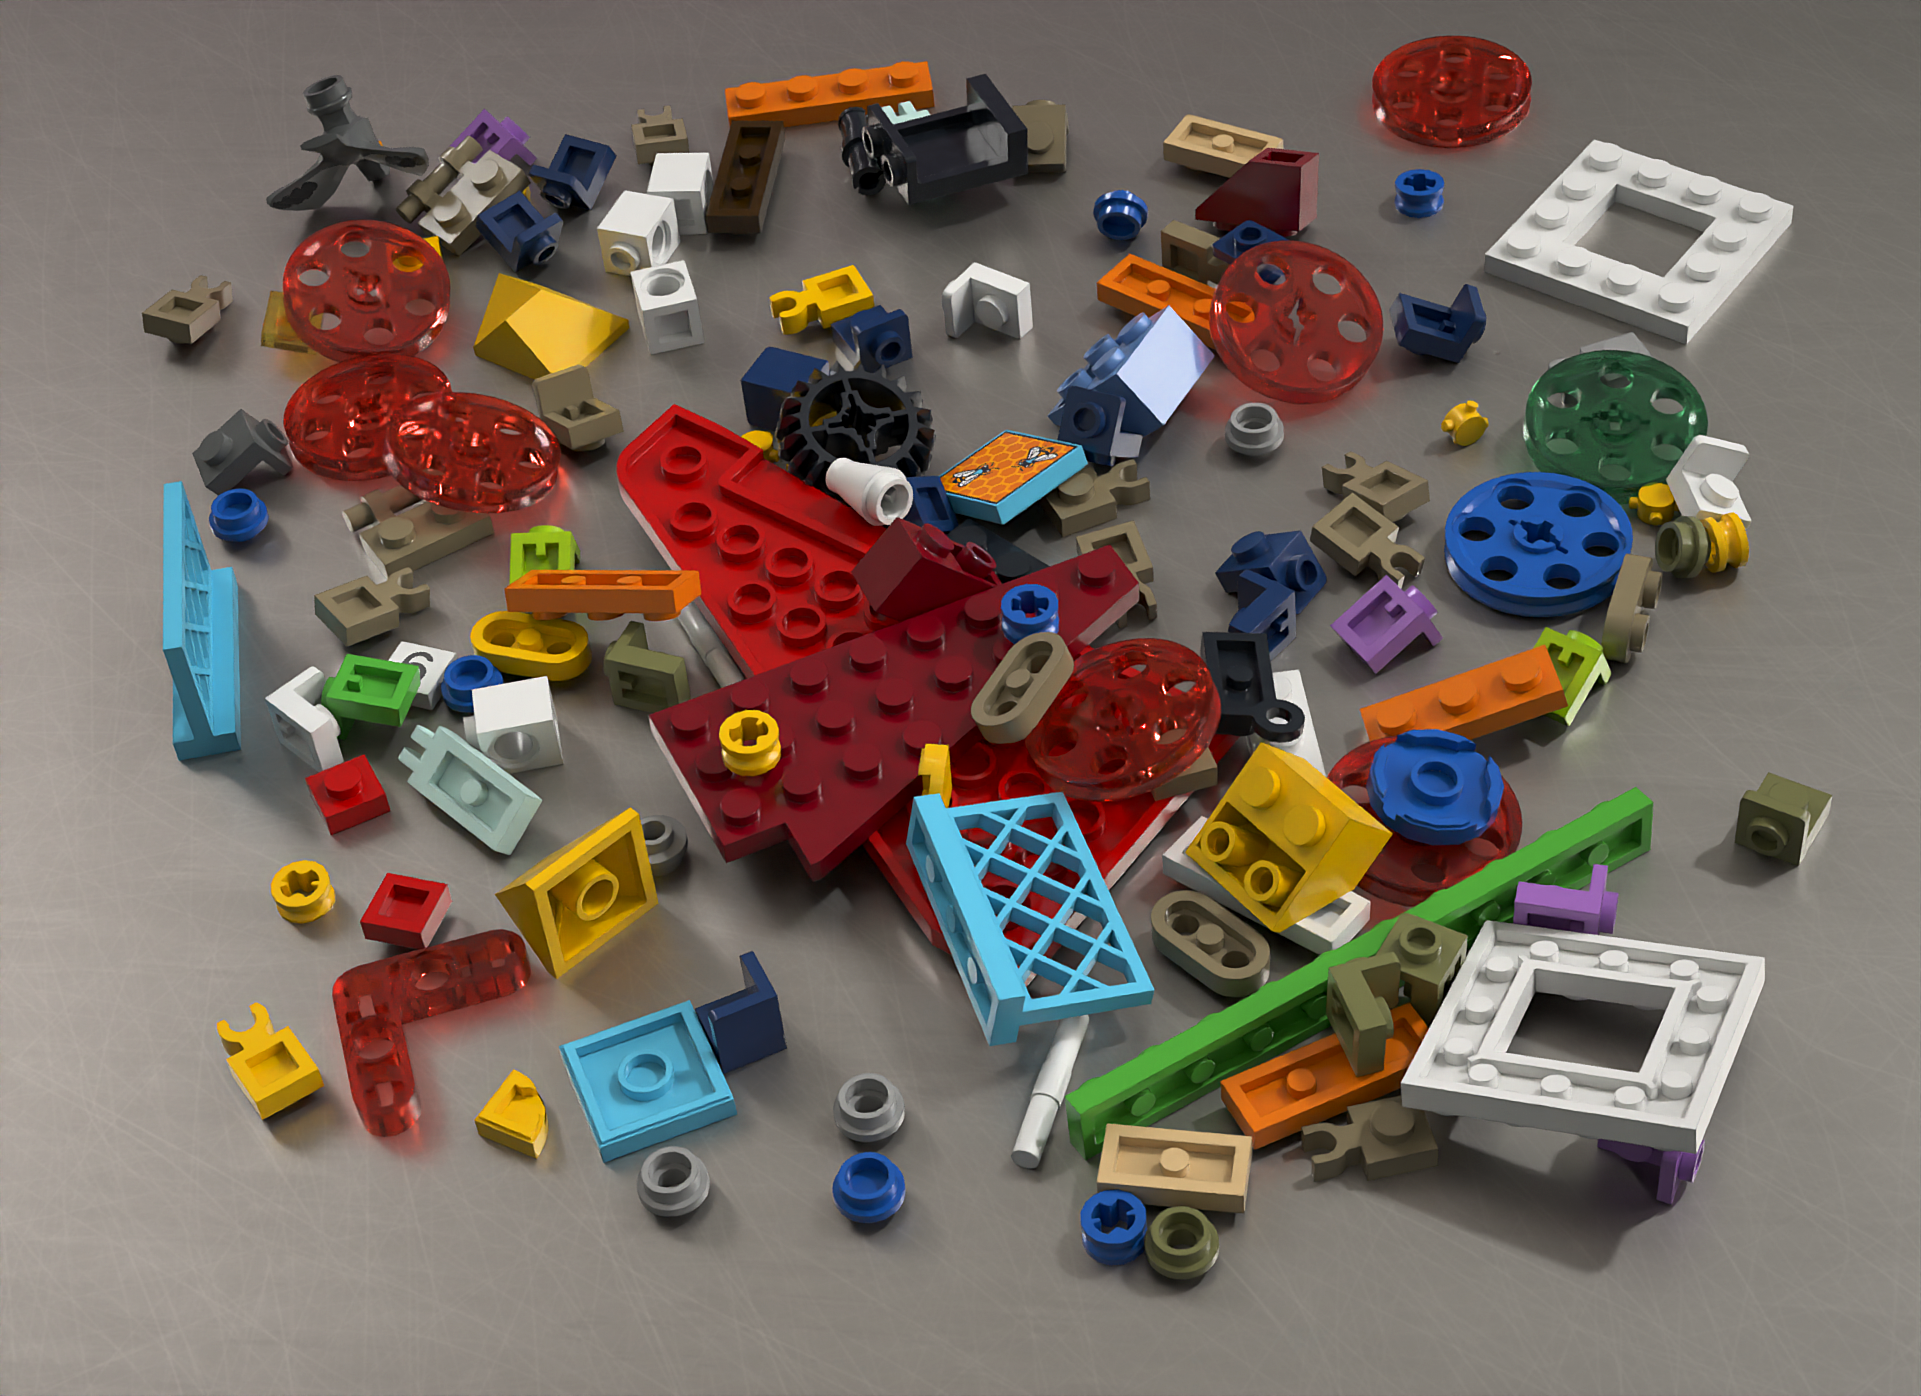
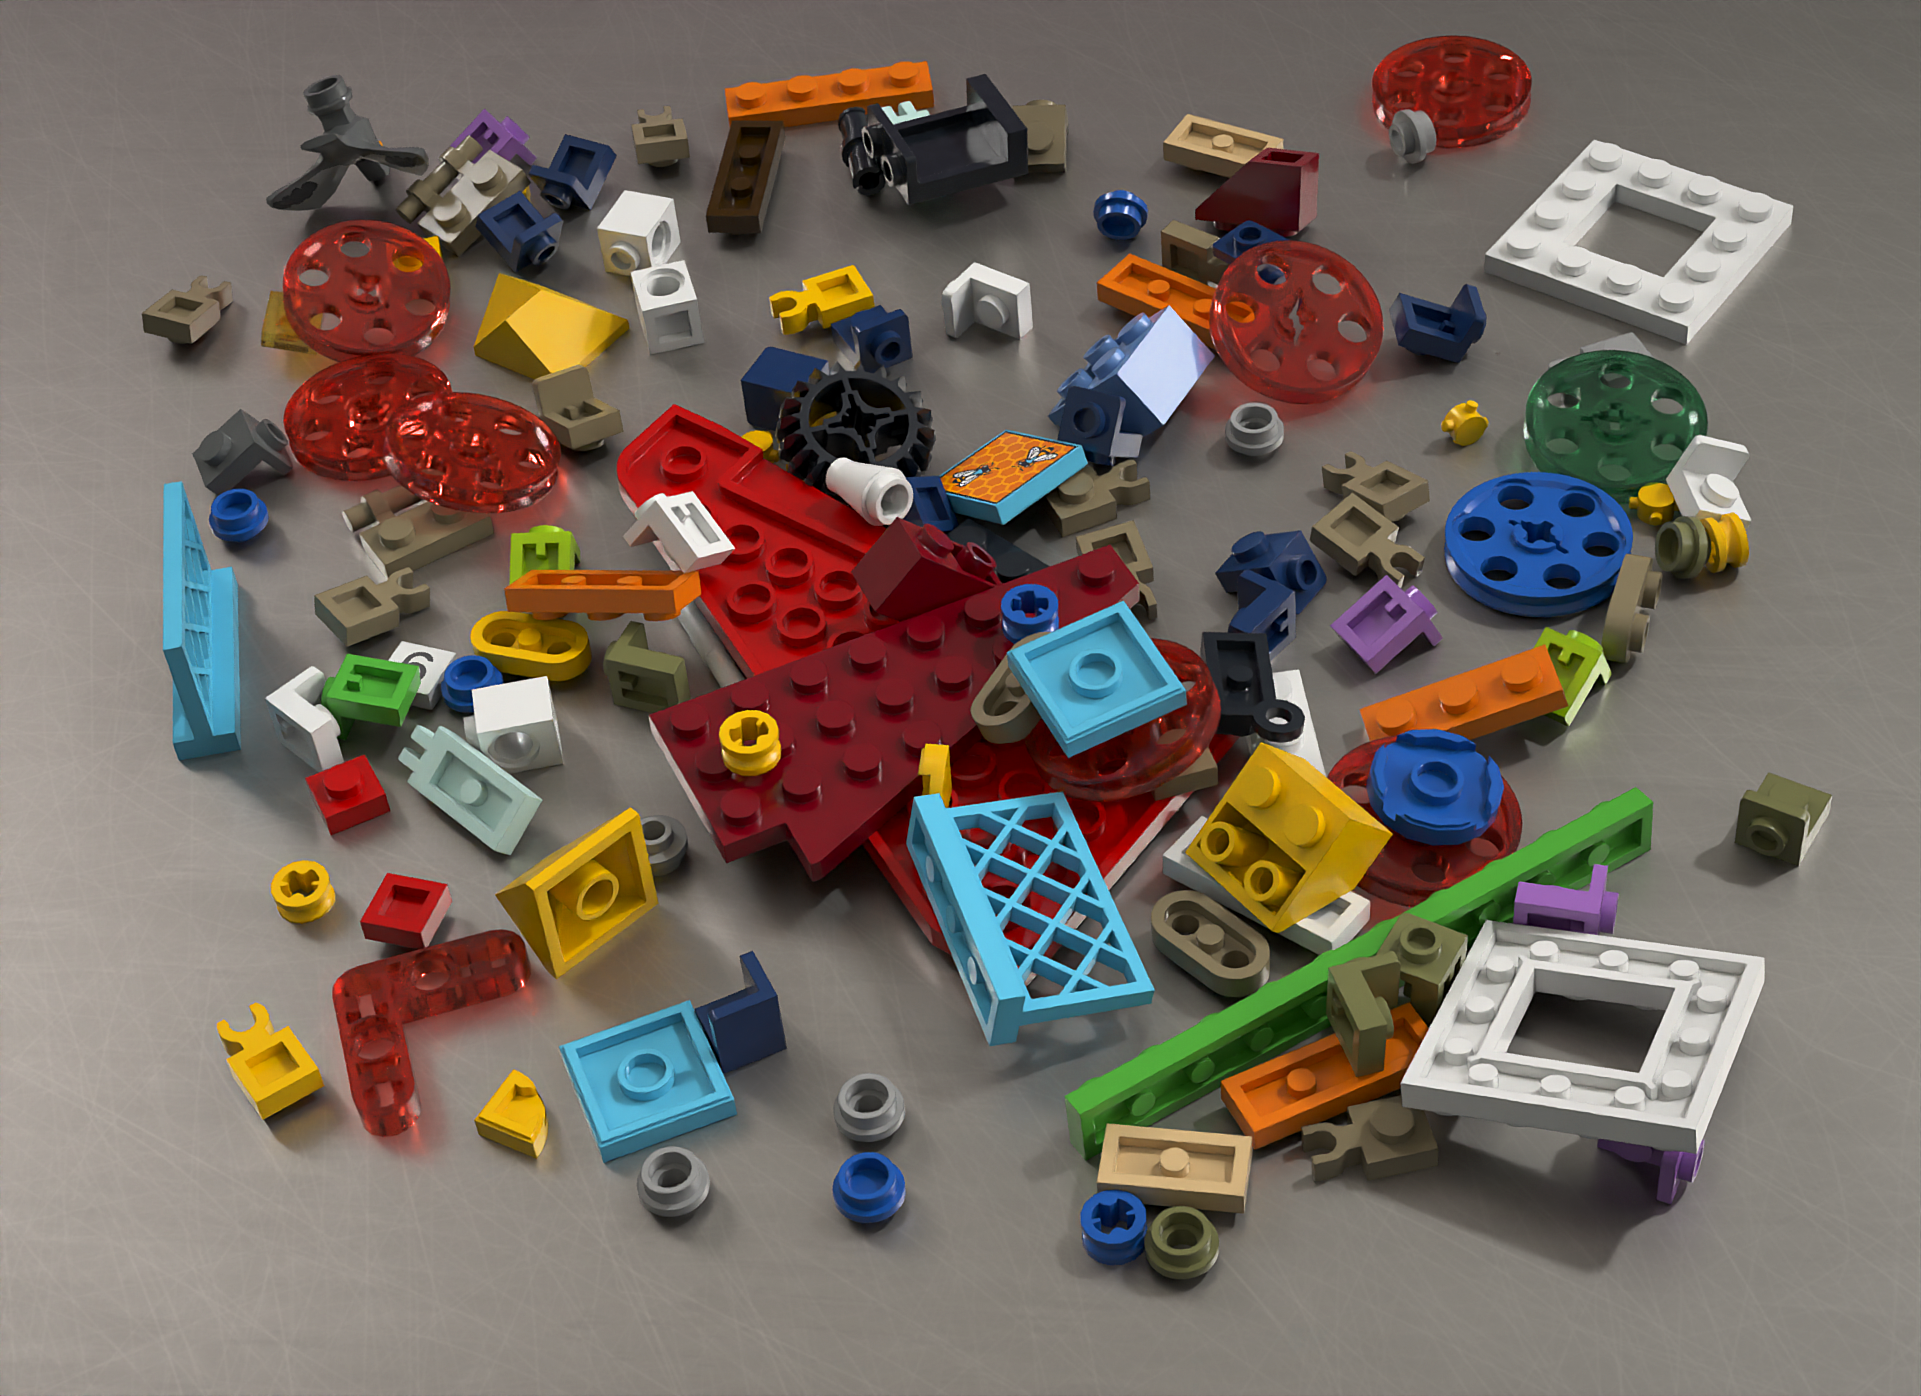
(684, 528): none -> white bracket
(689, 183): white brick -> none
(1049, 1091): white piece -> none
(1096, 678): none -> medium azure tile
(1412, 135): none -> light grey plate
(1419, 193): blue bush -> none

